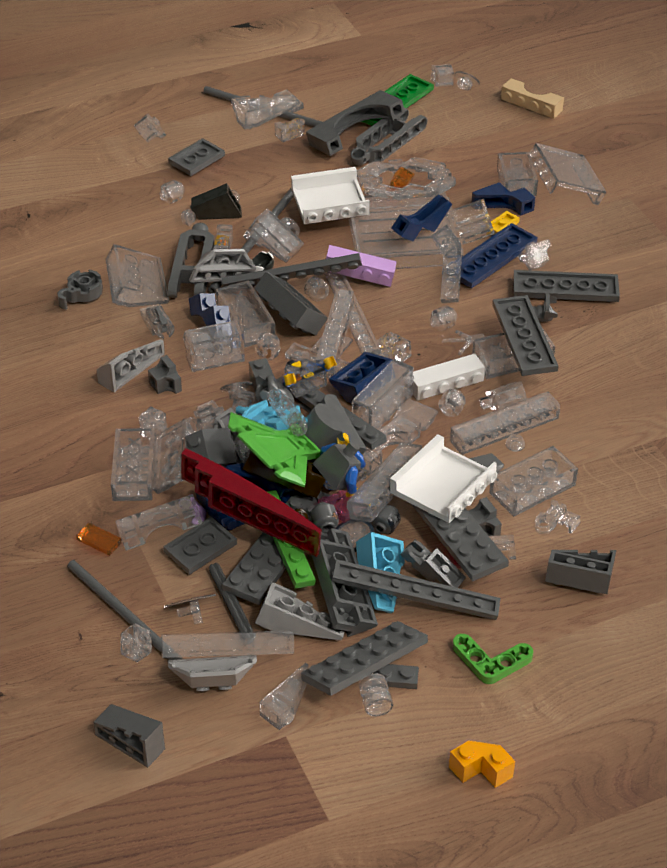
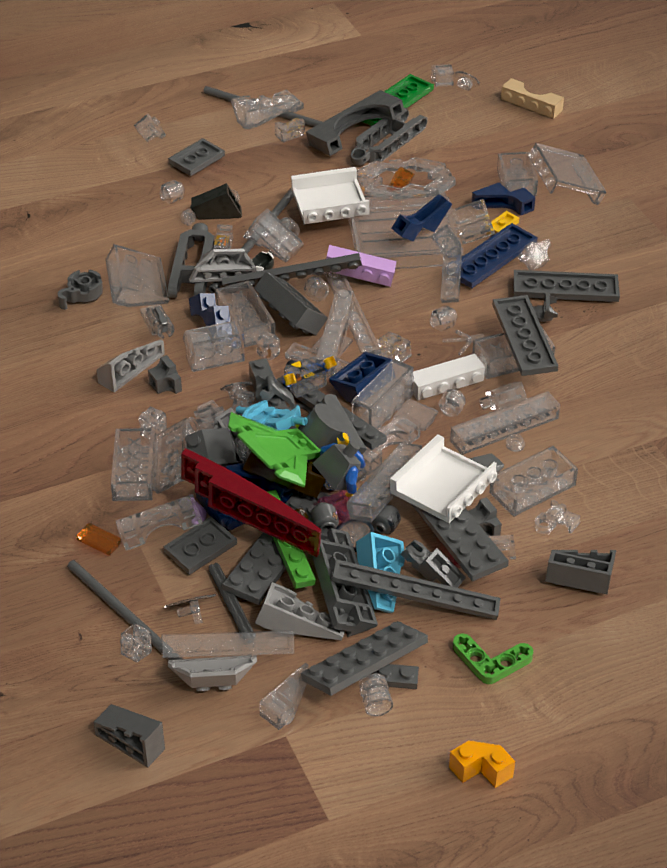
(294, 416): clear beam -> none

